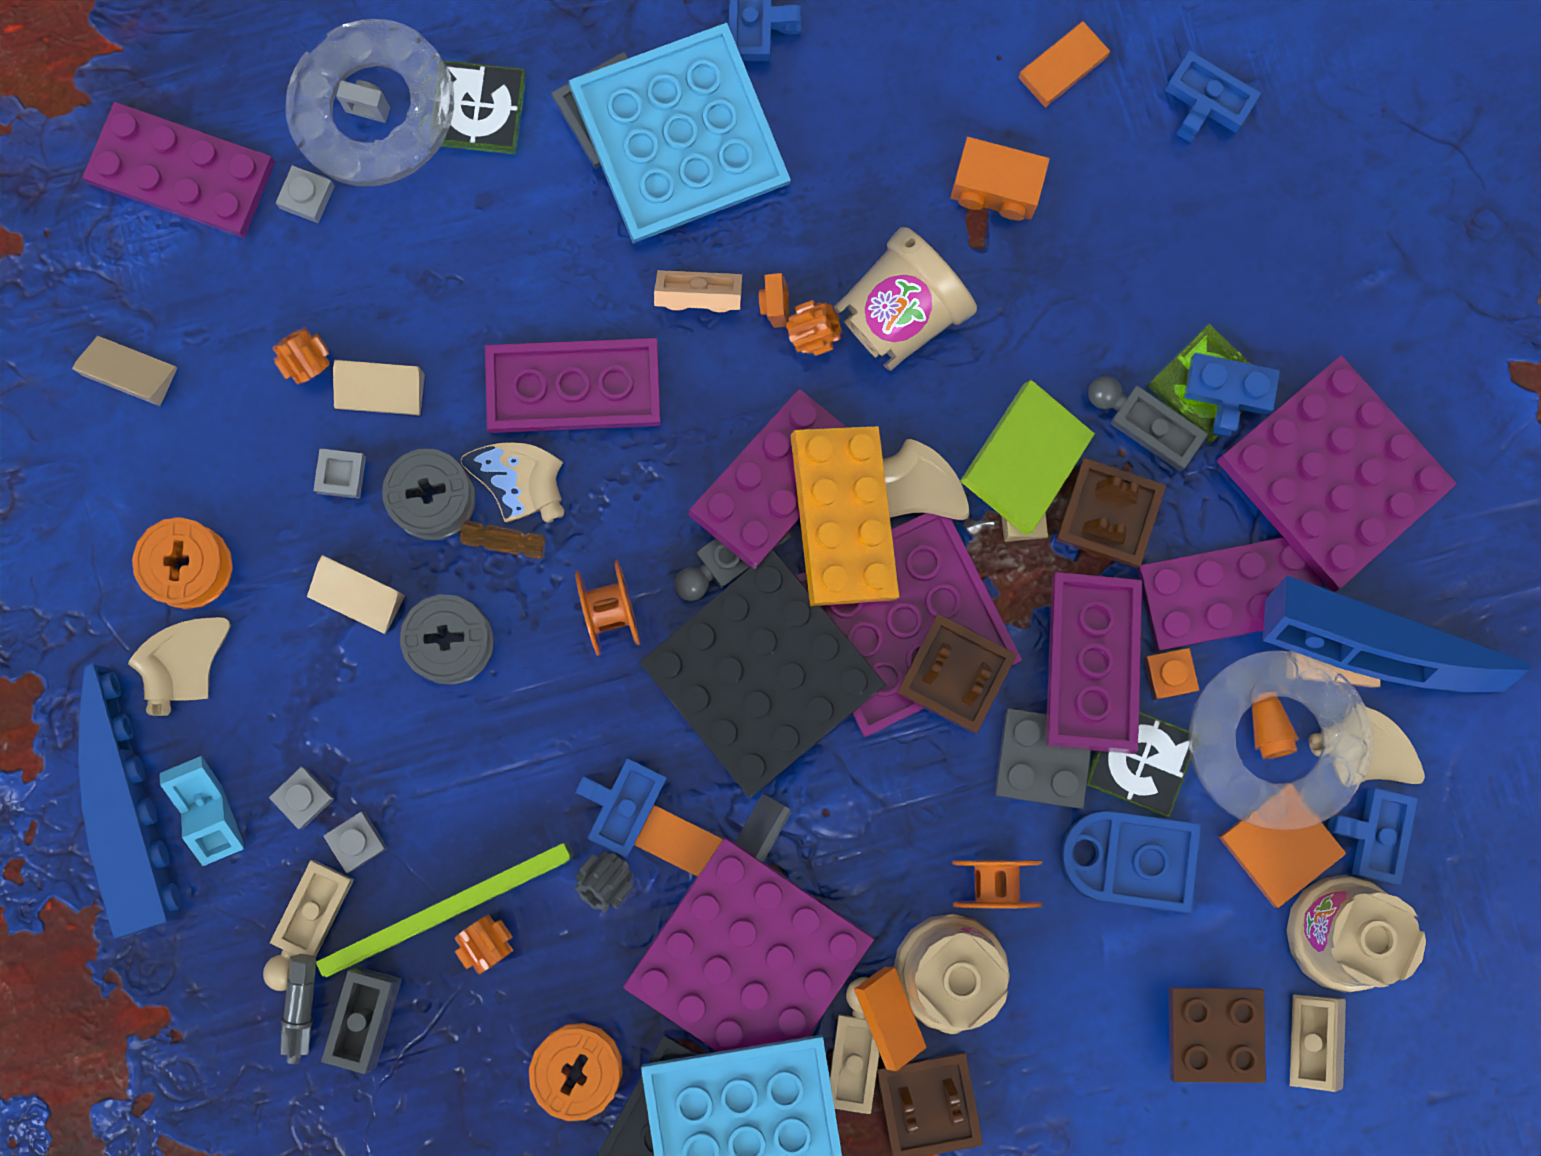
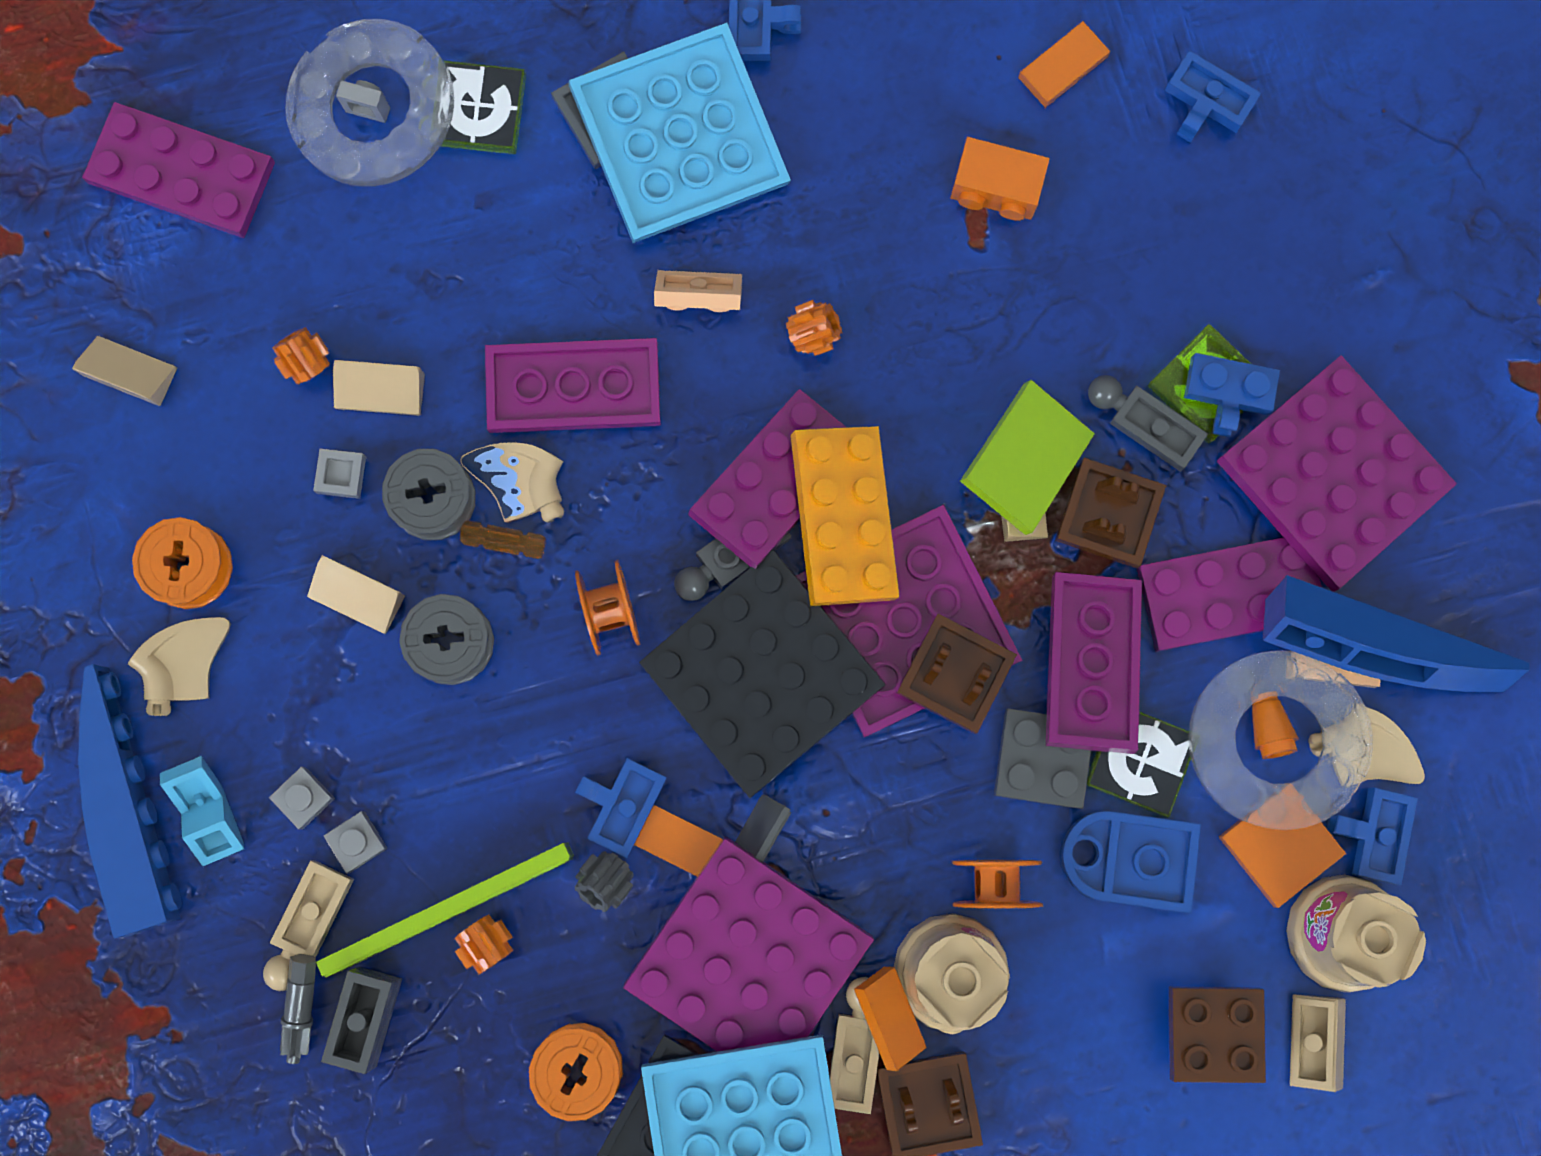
(305, 194): light grey plate -> none
(775, 300): orange plate -> none
(905, 299): tan piece -> none
(923, 483): tan arm -> none
(1171, 674): orange plate -> none

